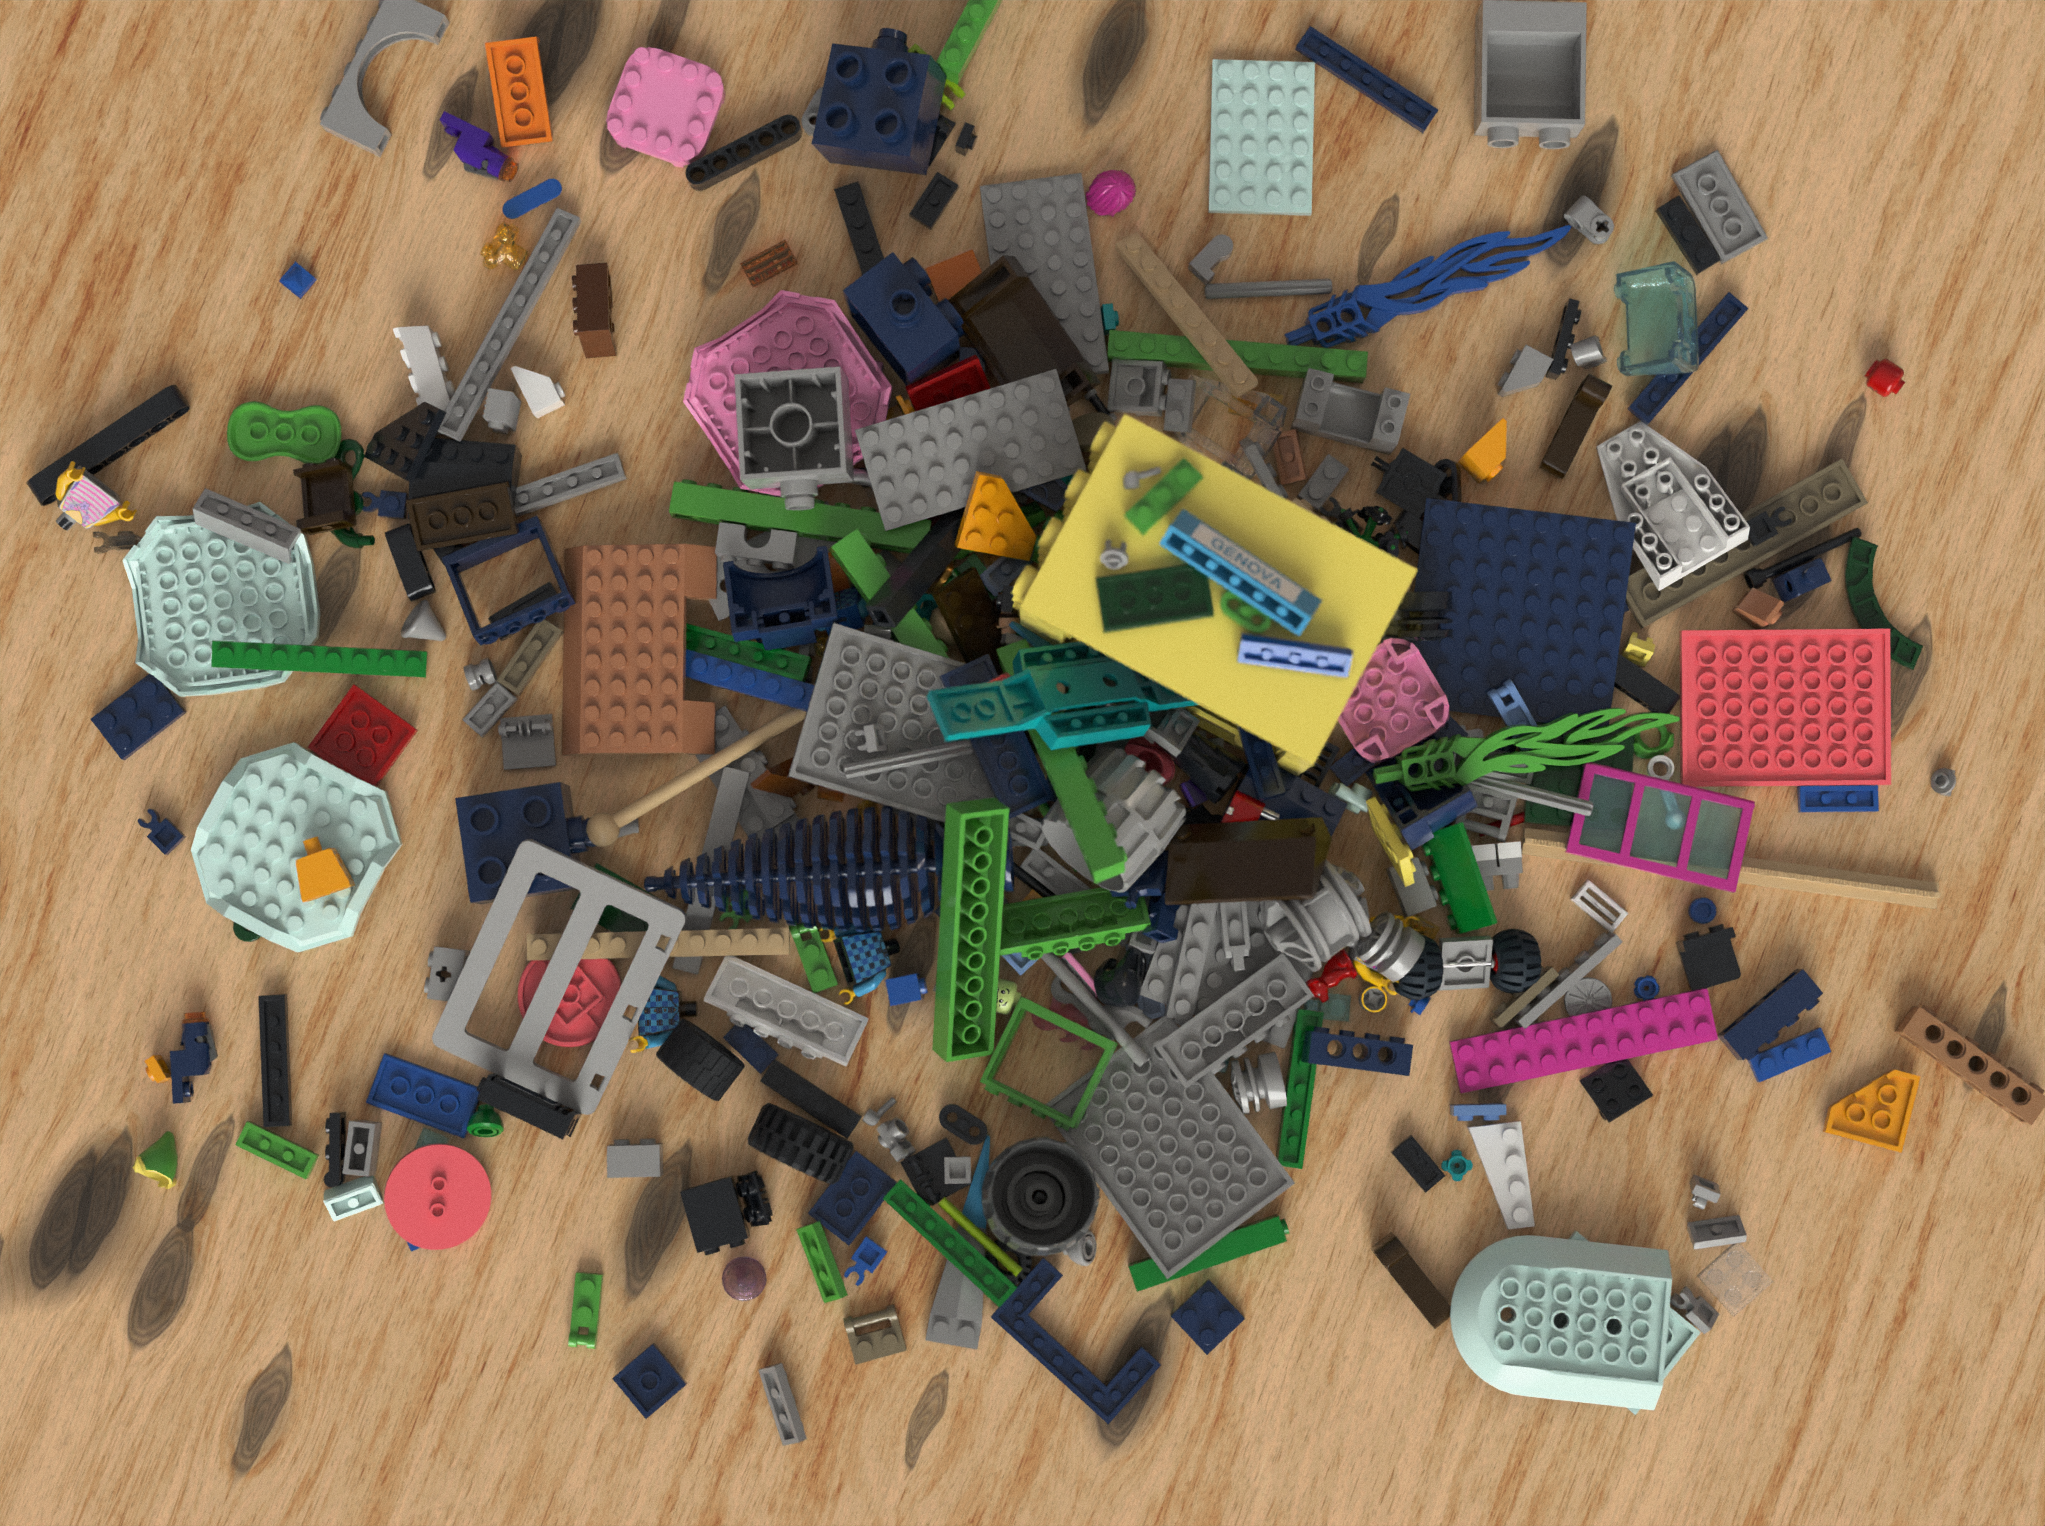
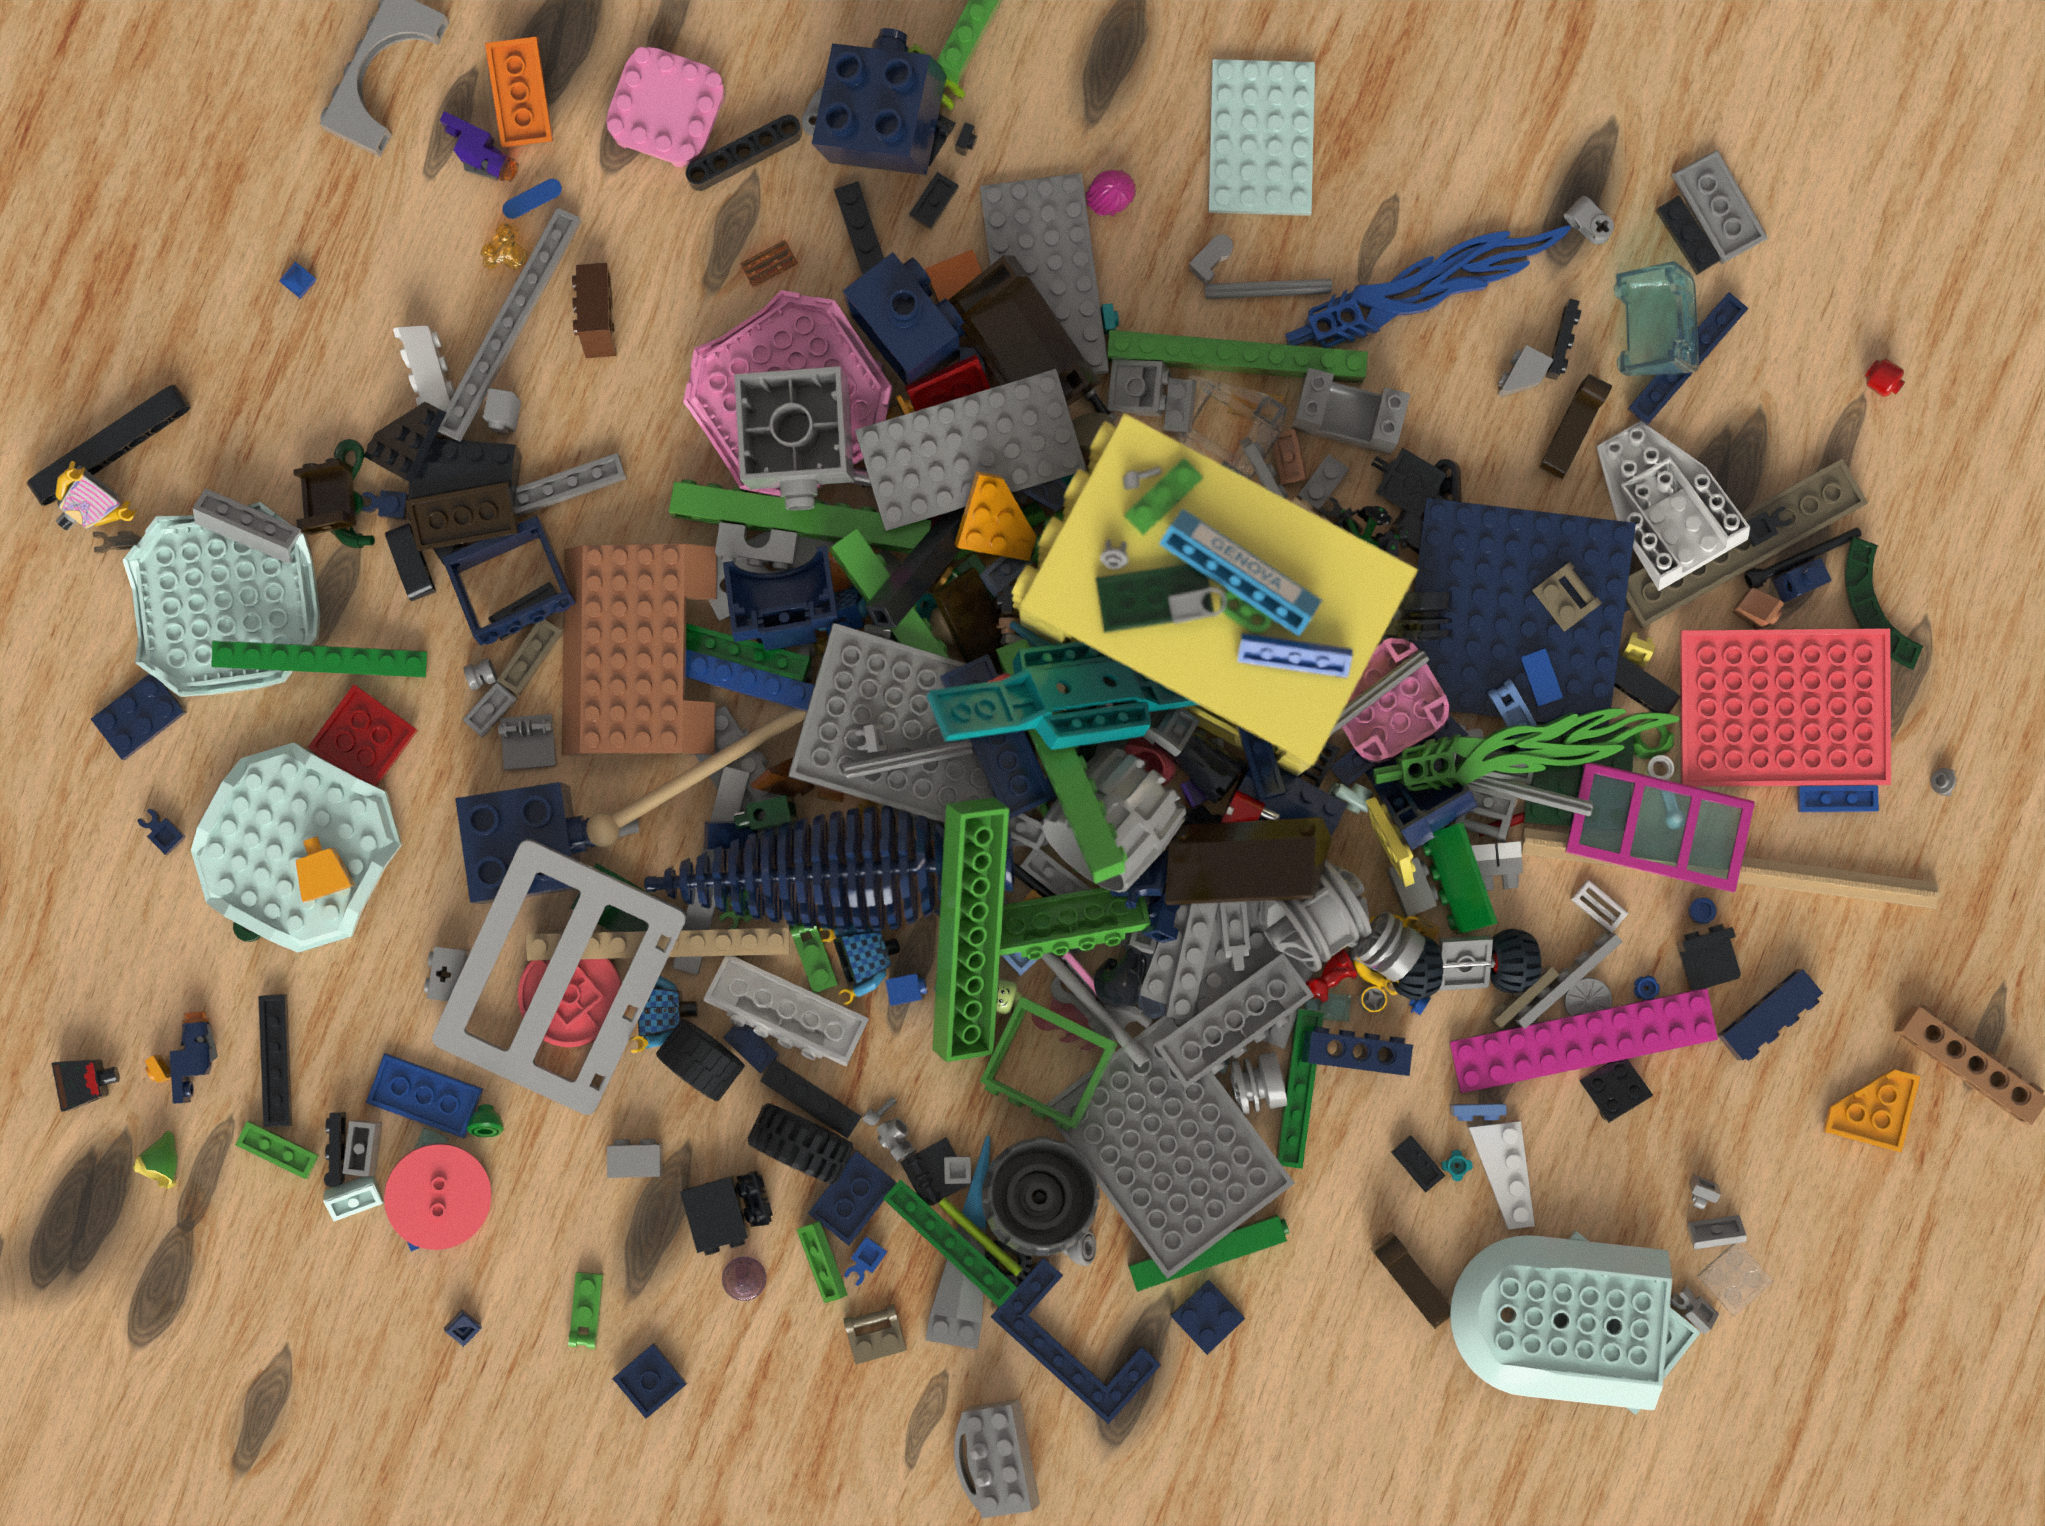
(82, 1082): none -> black torso
(304, 434): bright green plate -> none
(423, 624): light grey hat -> none
(462, 1327): none -> dark blue tile
(528, 1105): black door -> none
(539, 391): white slope -> none
(723, 833): none -> dark blue plate
(777, 810): none -> dark green torso
(782, 1404): light grey plate -> none
(964, 1122): black plate -> none
(996, 1459): none -> light grey piece
(1186, 314): tan plate -> none
(1189, 606): none -> light grey piece
(1366, 79): dark blue plate -> none
(1380, 688): none -> light grey axle
(1487, 454): light orange slope -> none
(1530, 72): light grey brick -> none
(1541, 677): none -> blue tile
(1560, 603): none -> dark tan plate
(1588, 352): light grey piece -> none
(1789, 1054): blue plate -> none

